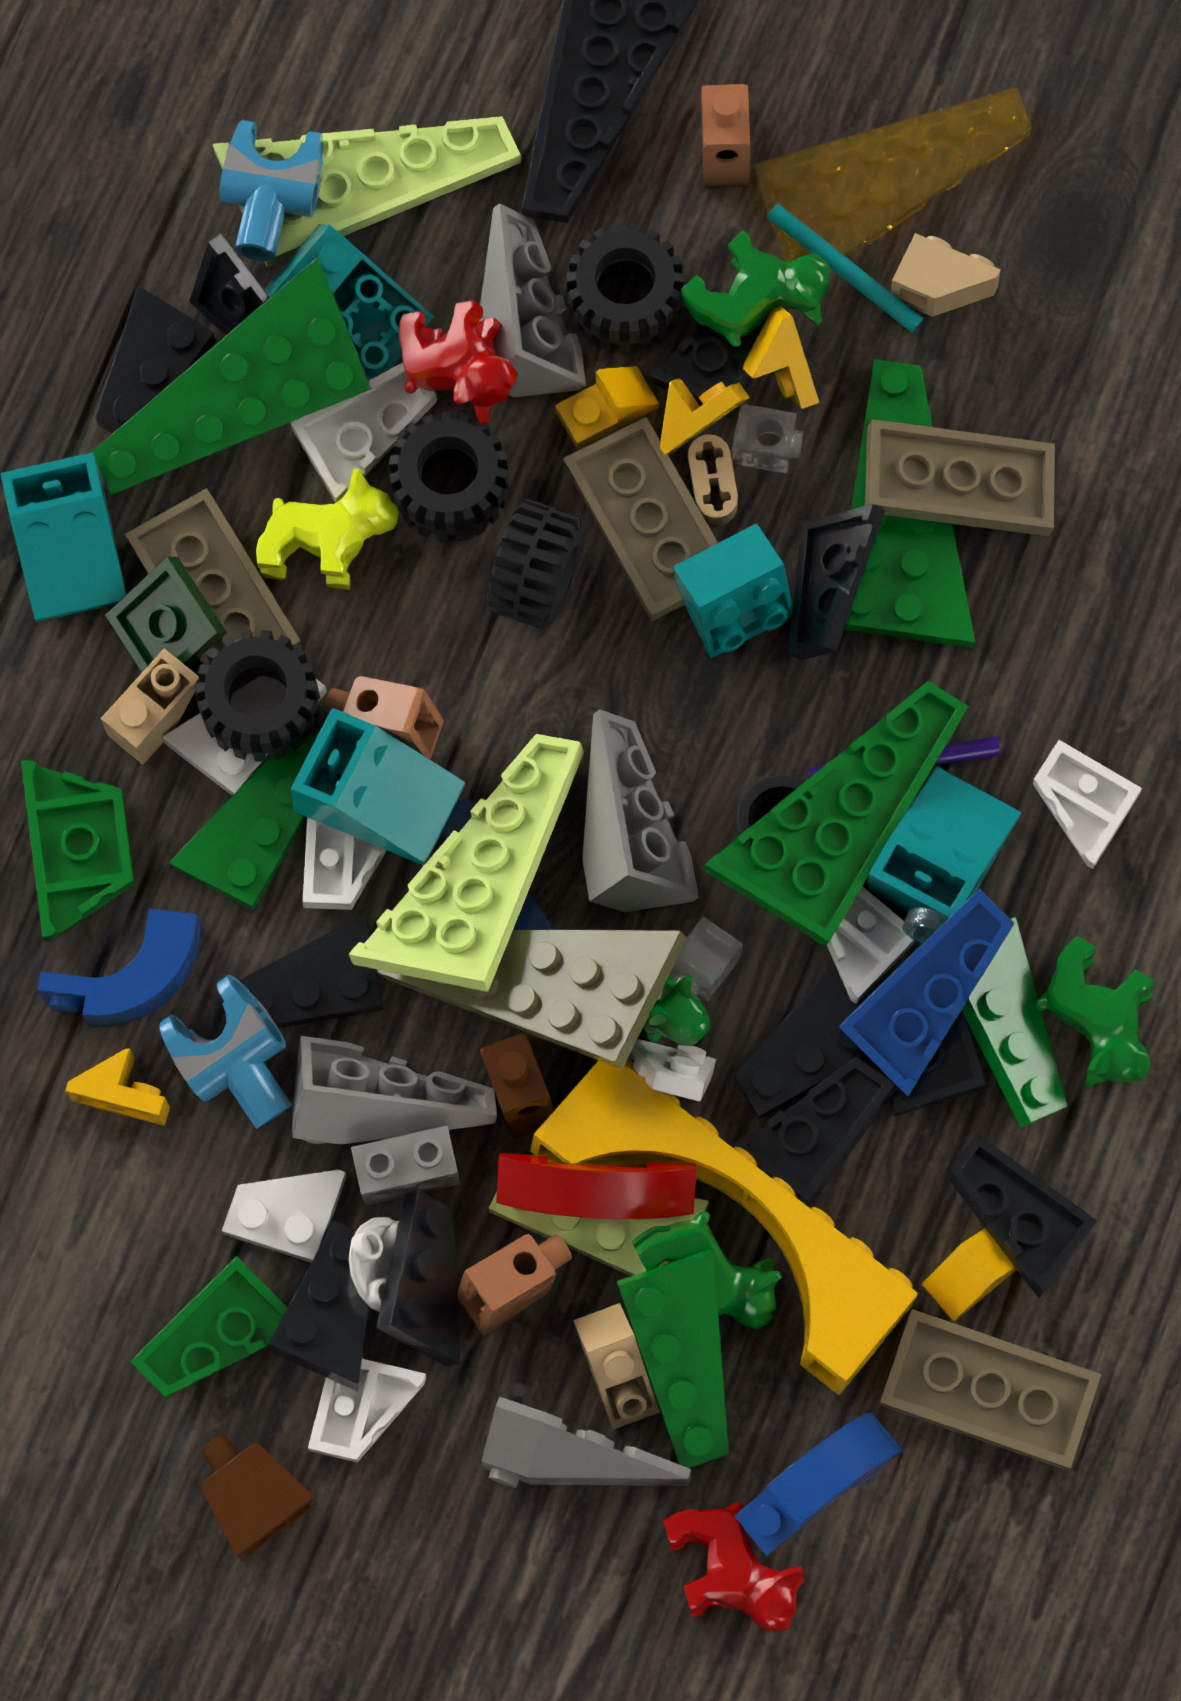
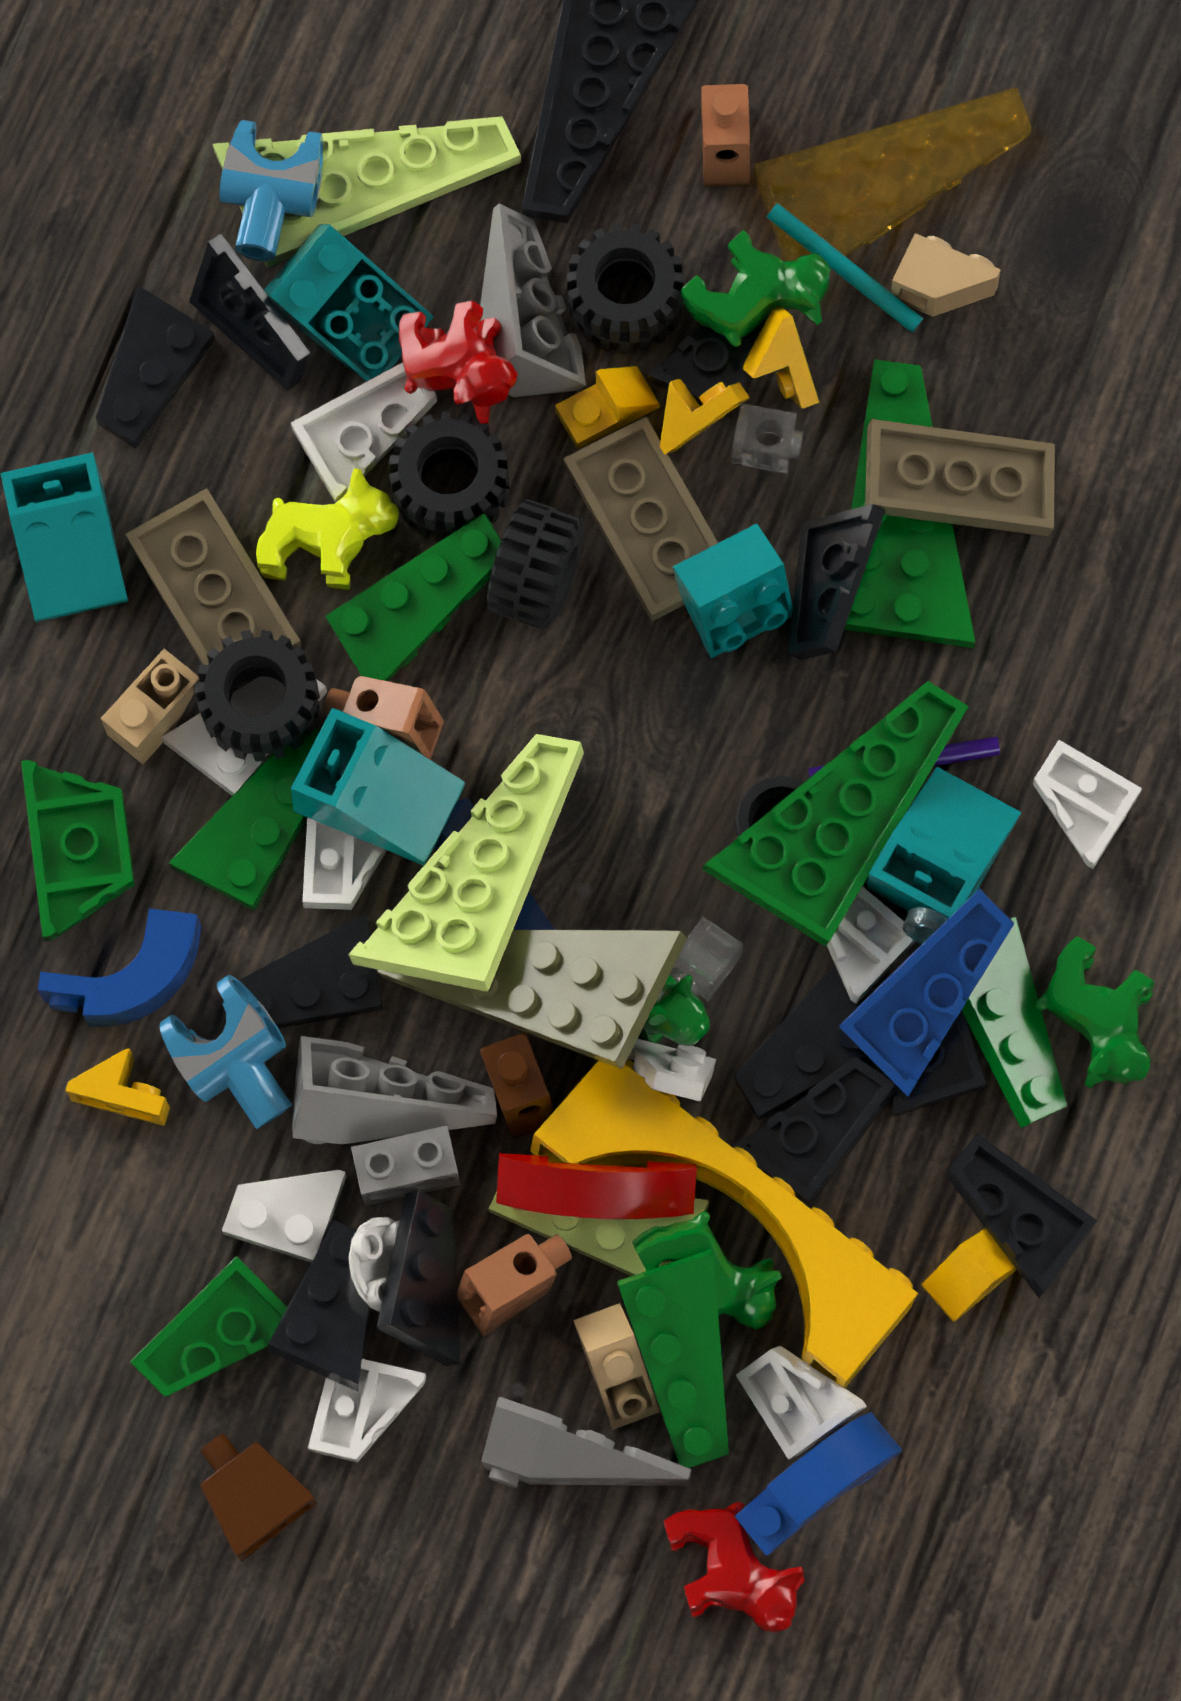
(167, 614): dark green tile -> none
(262, 375): green wing -> none
(406, 607): none -> green wing
(628, 841): light grey wedge -> none
(723, 478): tan beam -> none
(796, 1400): none -> white wing
(990, 1389): dark tan plate -> none

